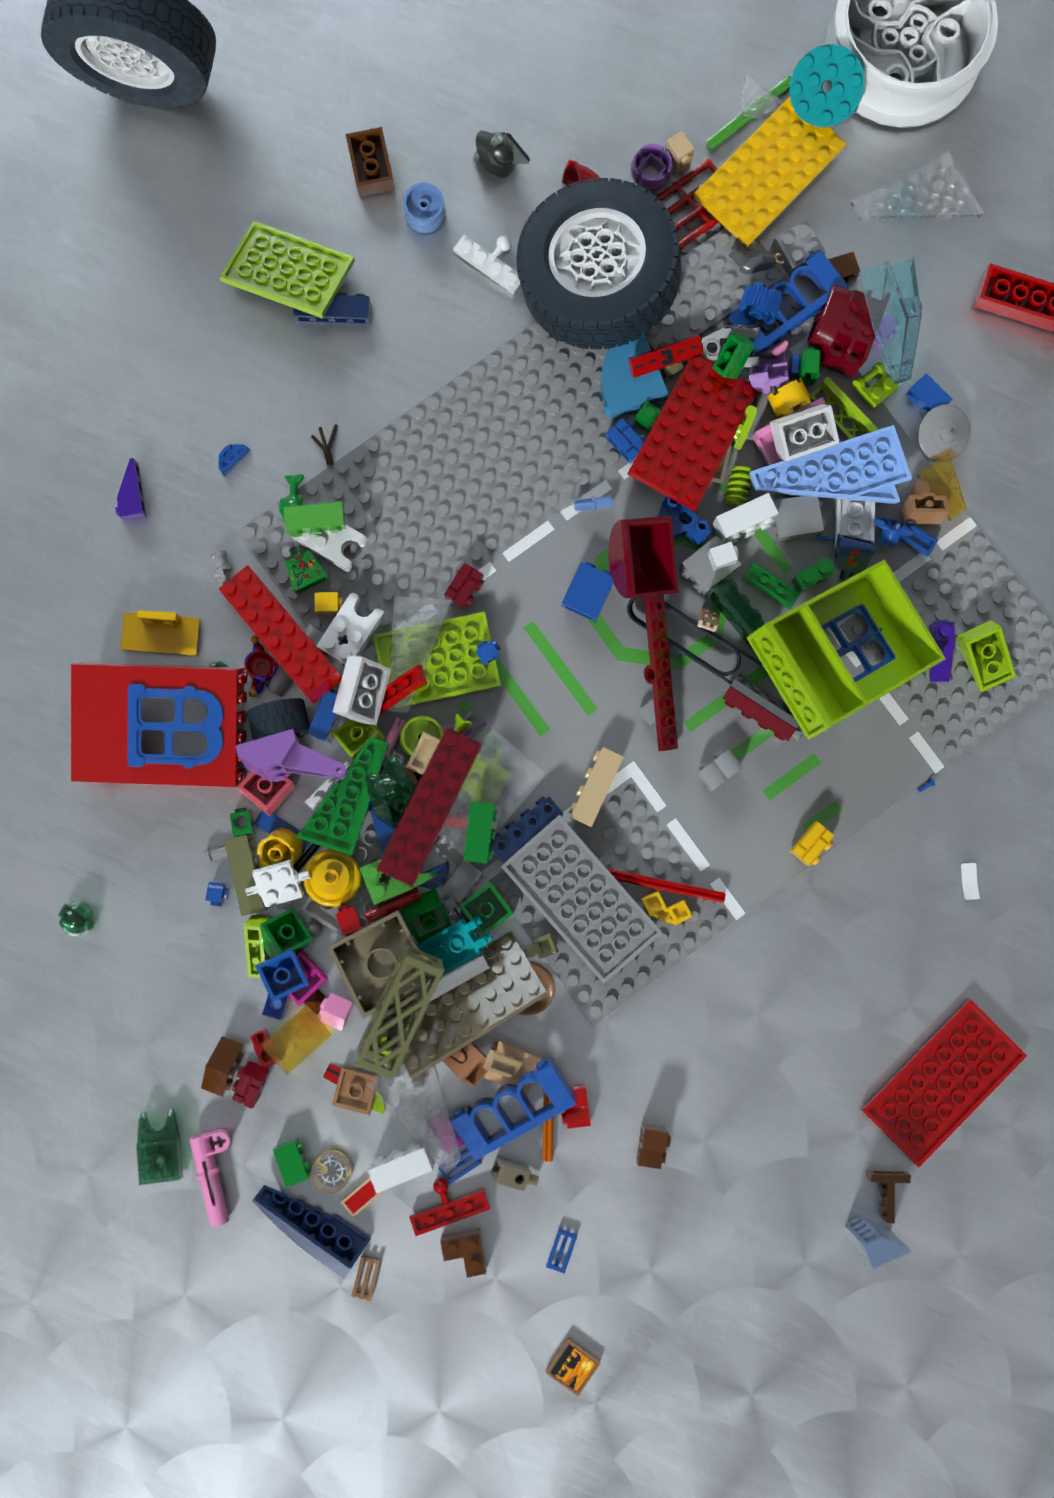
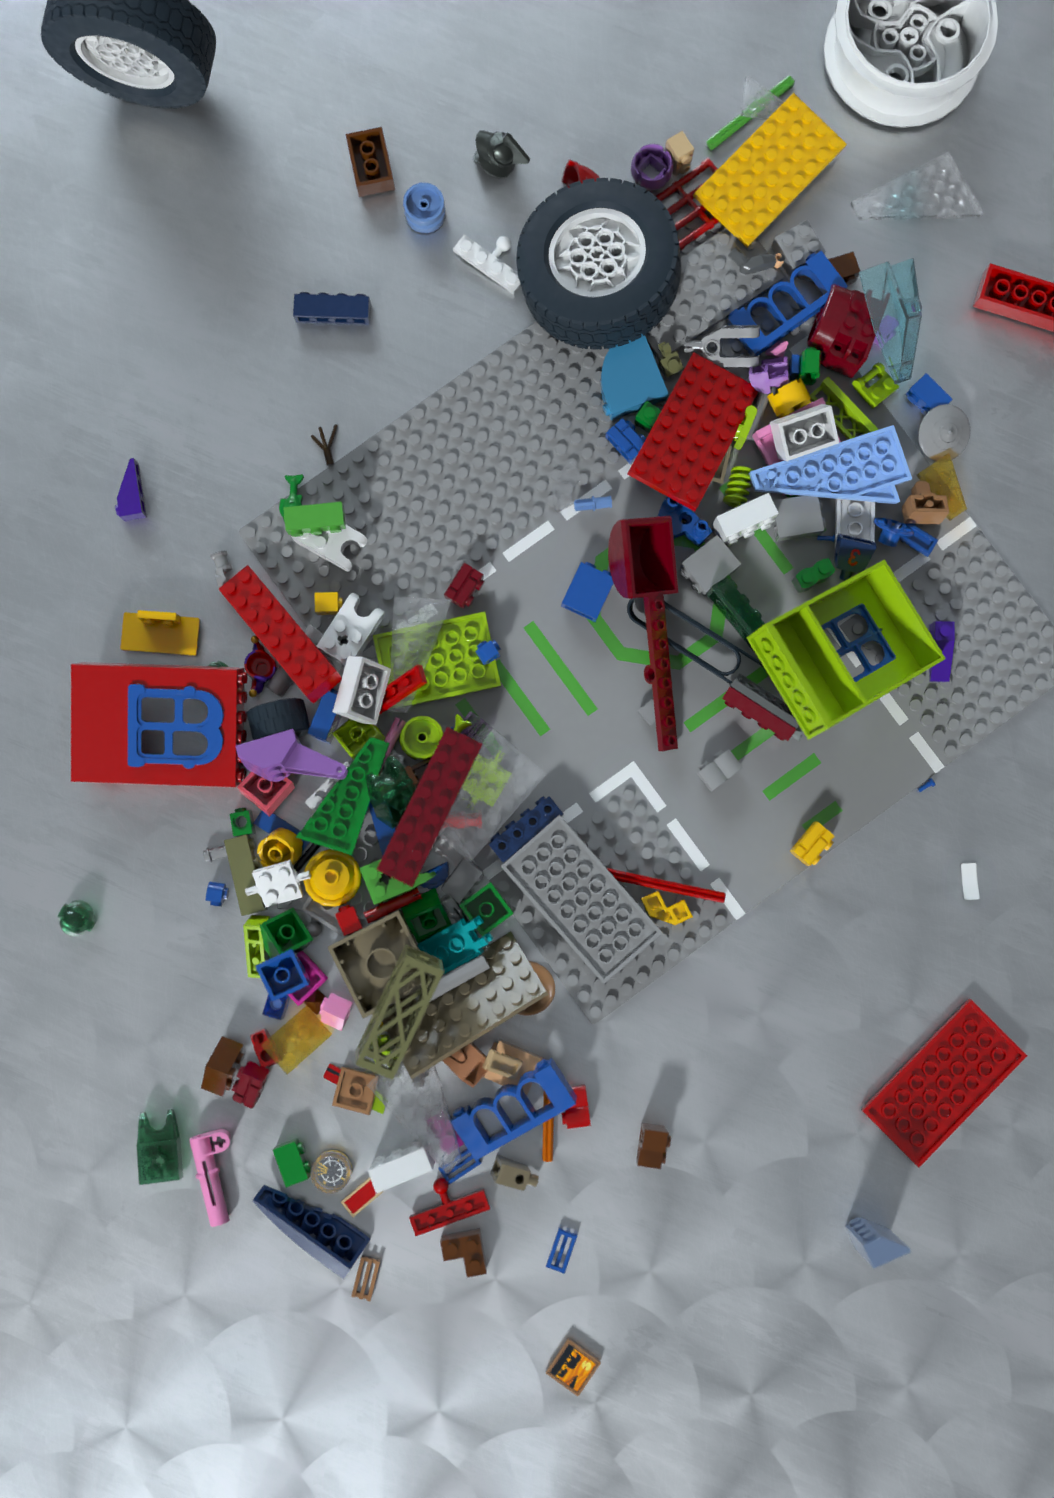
(231, 456): blue tile -> none
(287, 269): lime plate -> none
(304, 570): green torso -> none
(423, 753): tan tile -> none
(480, 832): green brick -> none
(543, 947): olive plate -> none
(596, 788): tan brick -> none
(665, 356): red tile -> none
(709, 615): medium nougat tile -> none
(723, 555): white brick -> none
(733, 356): green brick -> none
(760, 303): blue brick -> none
(771, 585): green tile -> none
(848, 81): teal plate -> none
(887, 1190): reddish brown bracket -> none
(986, 655): lime slope -> none

